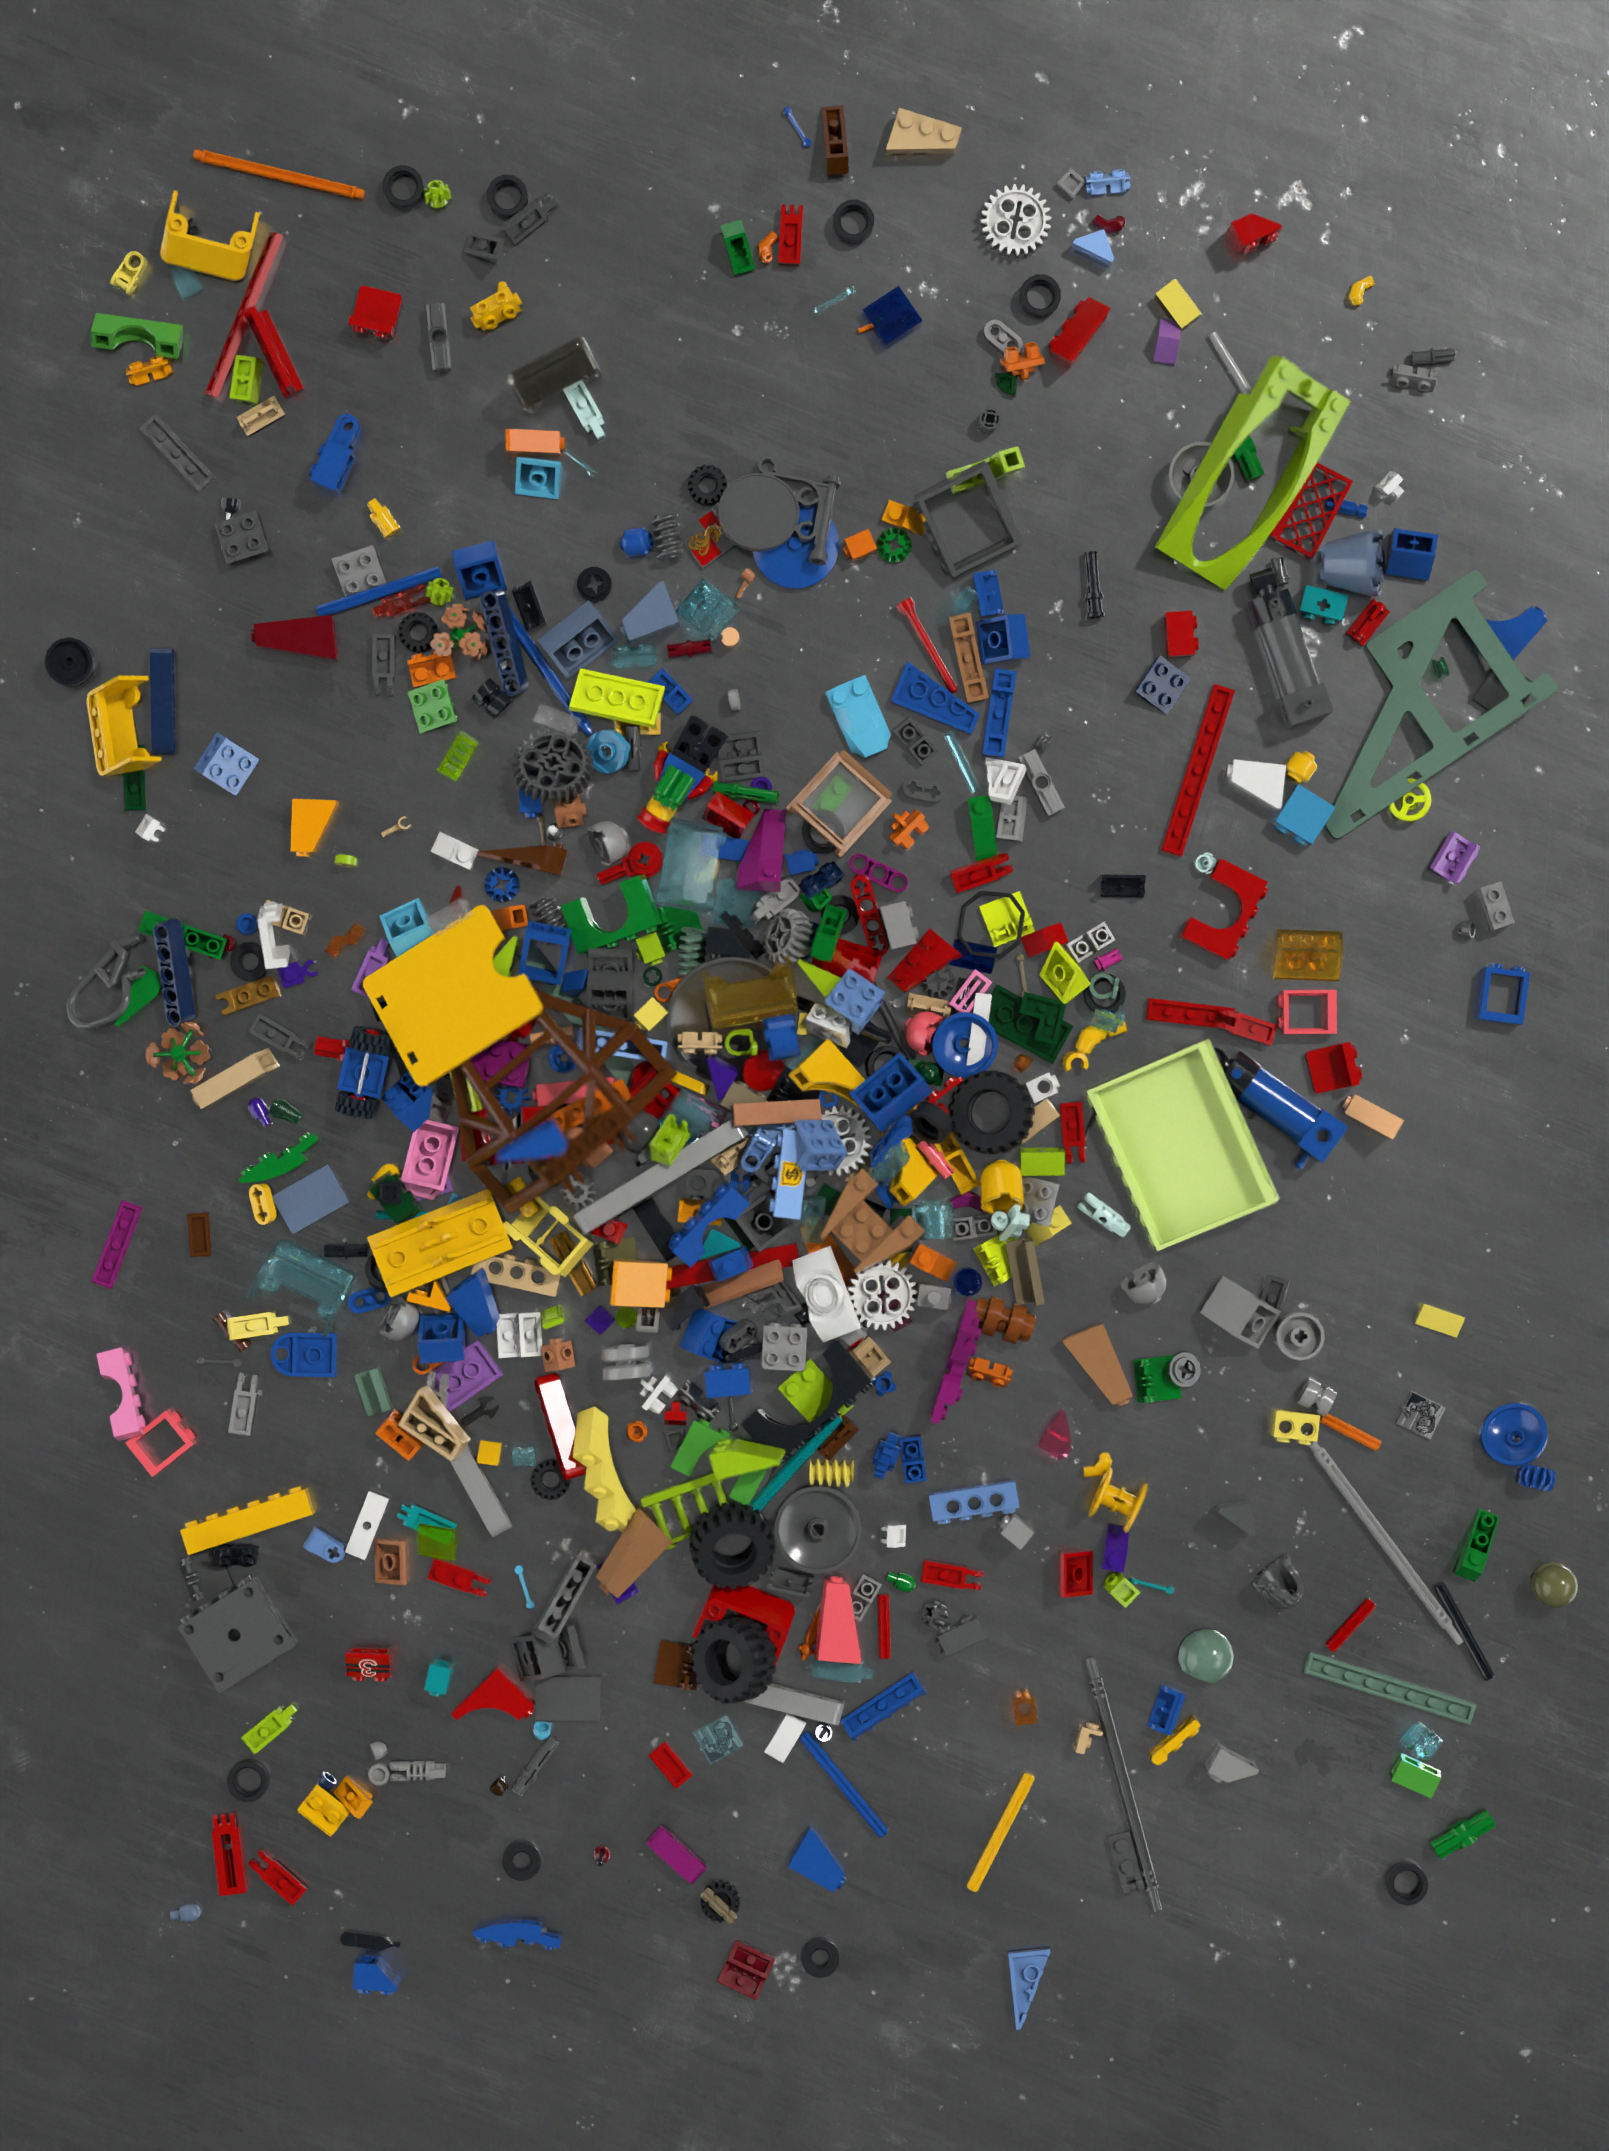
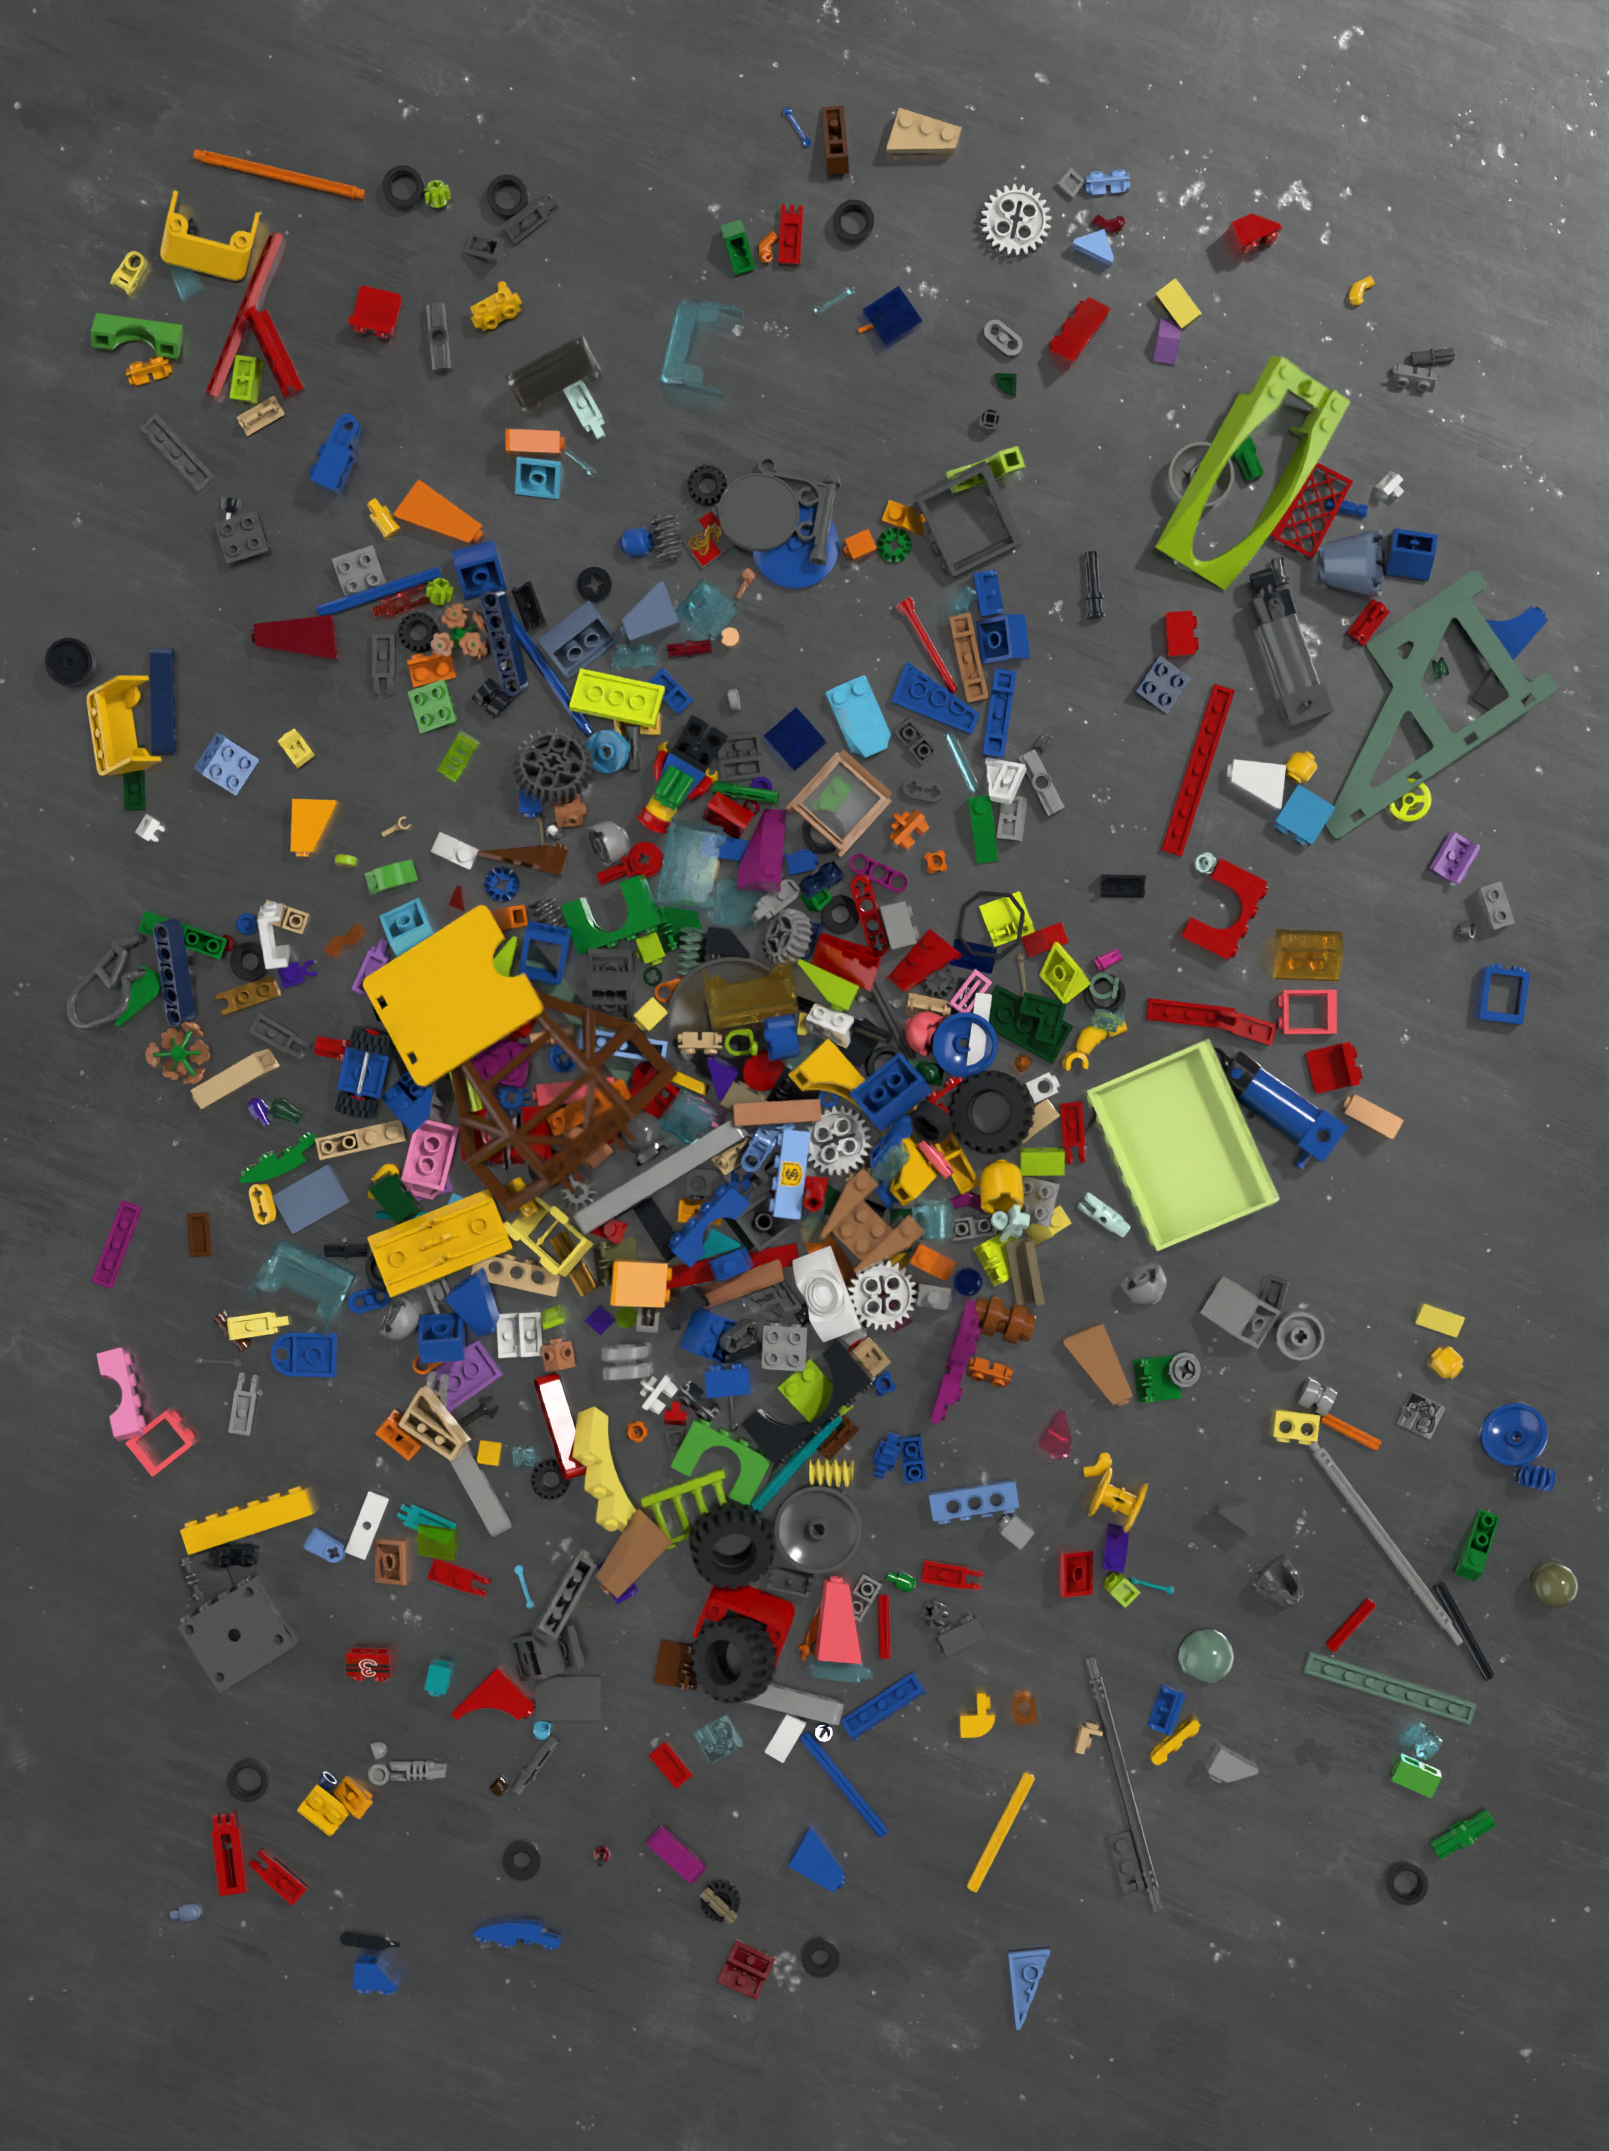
(268, 1728): lime hinge -> none
(296, 747): none -> light yellow bracket
(360, 1139): none -> tan slope
(373, 1391): sand green panel -> none
(390, 1192): black tile -> none
(391, 876): none -> bright green brick
(435, 513): none -> orange slope
(436, 1300): light orange slope -> none
(449, 916): clear hinge -> none
(538, 1143): blue slope -> none
(557, 720): clear hinge -> none
(574, 982): blue slope -> none
(669, 1141): lime hinge -> none
(676, 366): none -> clear light blue windscreen
(741, 1456): lime slope -> none
(744, 936): black hinge -> none
(795, 738): none -> clear blue slope
(814, 1192): none -> red piece
(823, 1145): medium blue bracket -> none
(828, 933): green slope -> none
(855, 999): medium blue bracket -> none
(895, 1535): white tile -> none
(939, 856): none -> orange plate
(978, 1723): none -> yellow brick
(980, 872): red hinge -> none
(1022, 363): orange hips -> none
(1051, 283): black tyre -> none
(1090, 942): light grey slope -> none
(1230, 363): light grey bar -> none
(1335, 601): teal brick -> none
(1447, 1362): none -> yellow head

